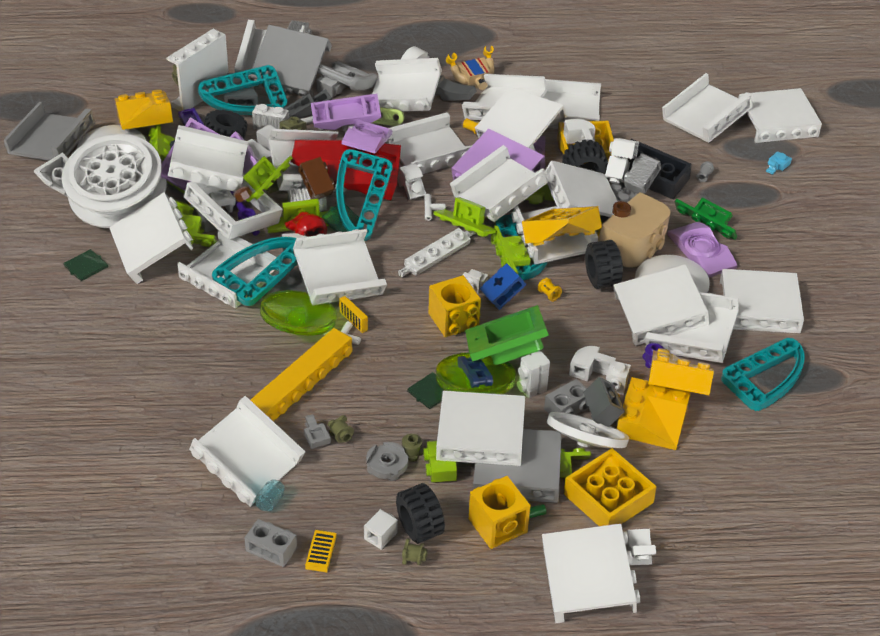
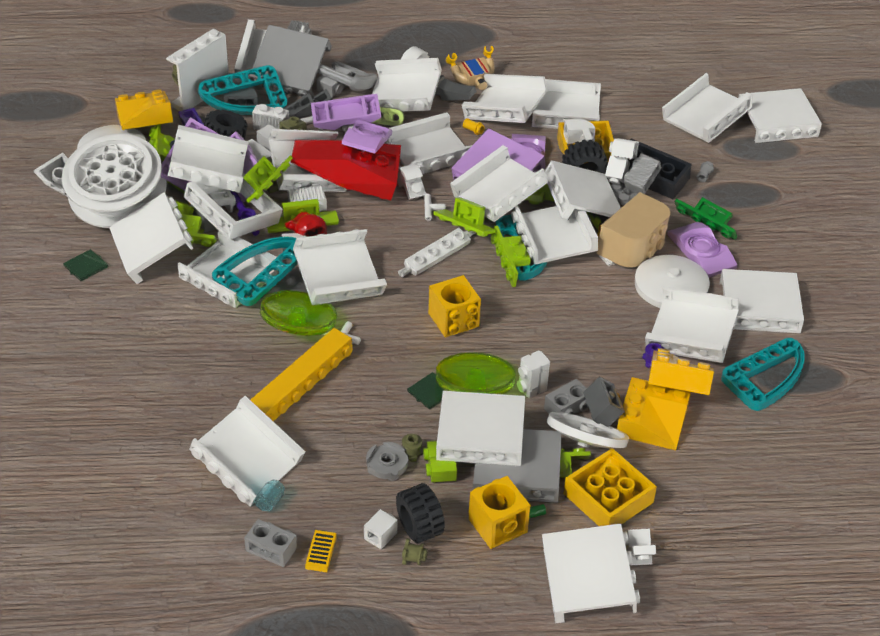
(46, 134): light grey panel -> none
(242, 194): reddish brown tile -> none
(315, 434): light grey plate -> none
(316, 178): reddish brown brick -> none
(333, 218): clear green piece -> none
(340, 429): olive brick -> none
(353, 314): yellow tile -> none
(375, 168): teal beam -> none
(475, 371): dark blue plate -> none
(476, 279): white bracket -> none
(502, 286): blue brick -> none
(508, 336): bright green piece -> none
(520, 116): white panel -> none
(549, 285): yellow bush -> none
(561, 221): yellow slope -> none
(589, 360): white brick -> none
(603, 264): black tyre -> none
(618, 375): white brick -> none
(621, 209): reddish brown tile -> none
(662, 303): white panel -> none
(778, 161): medium azure plate -> none

